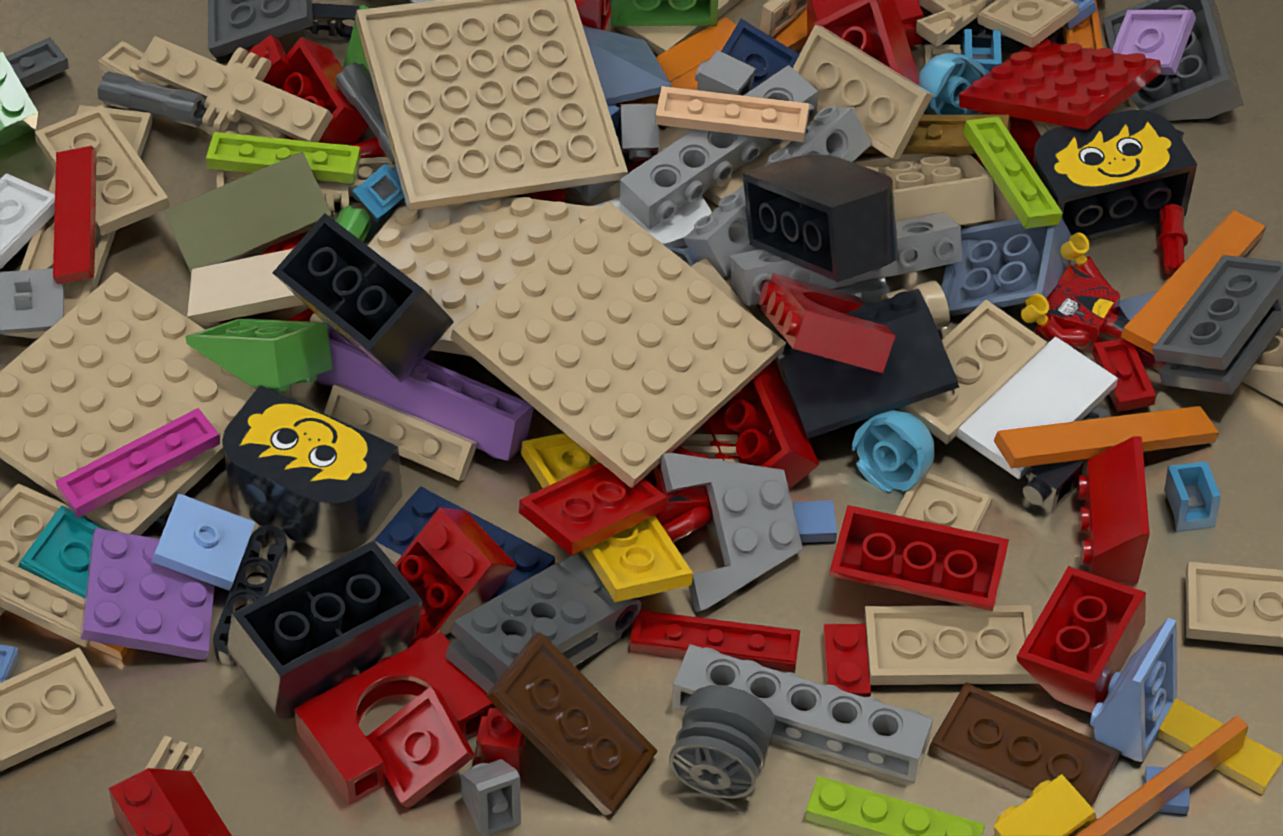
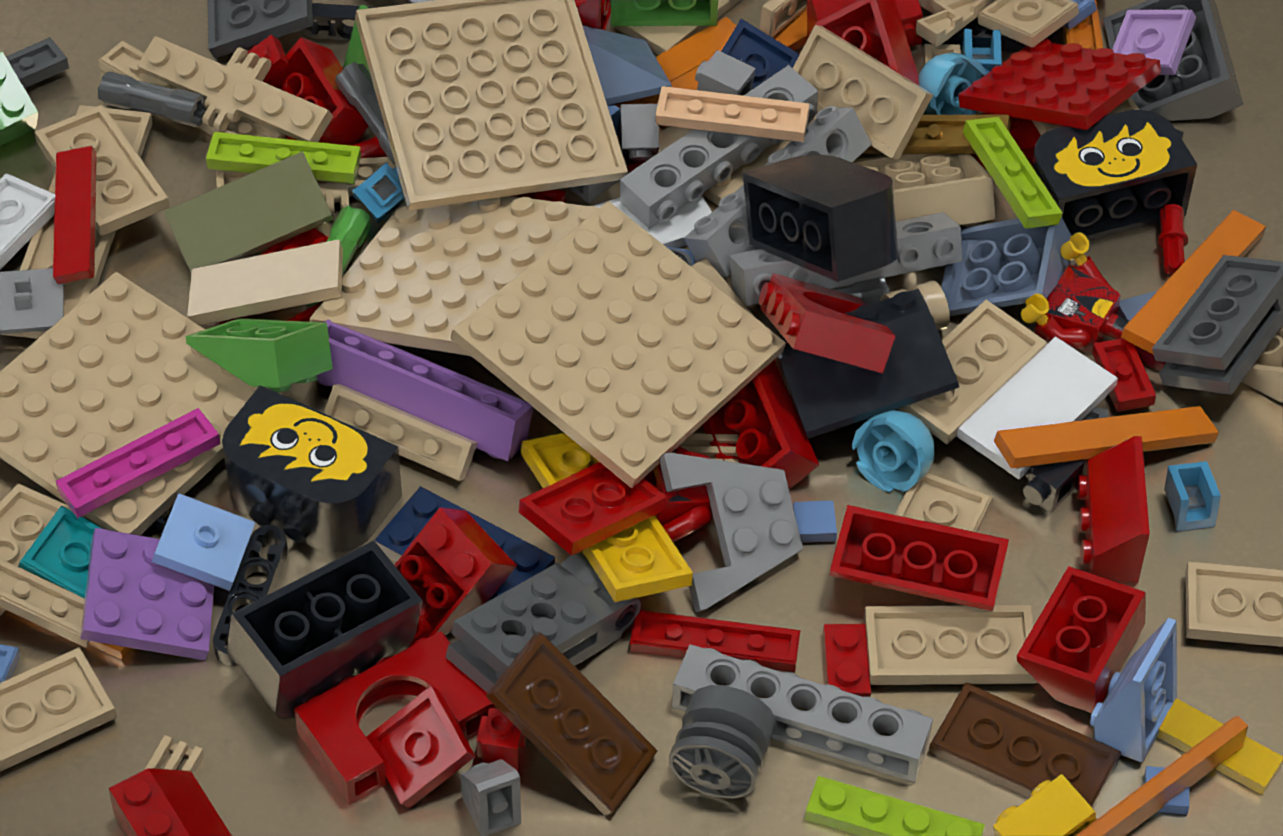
(363, 297): black brick -> none

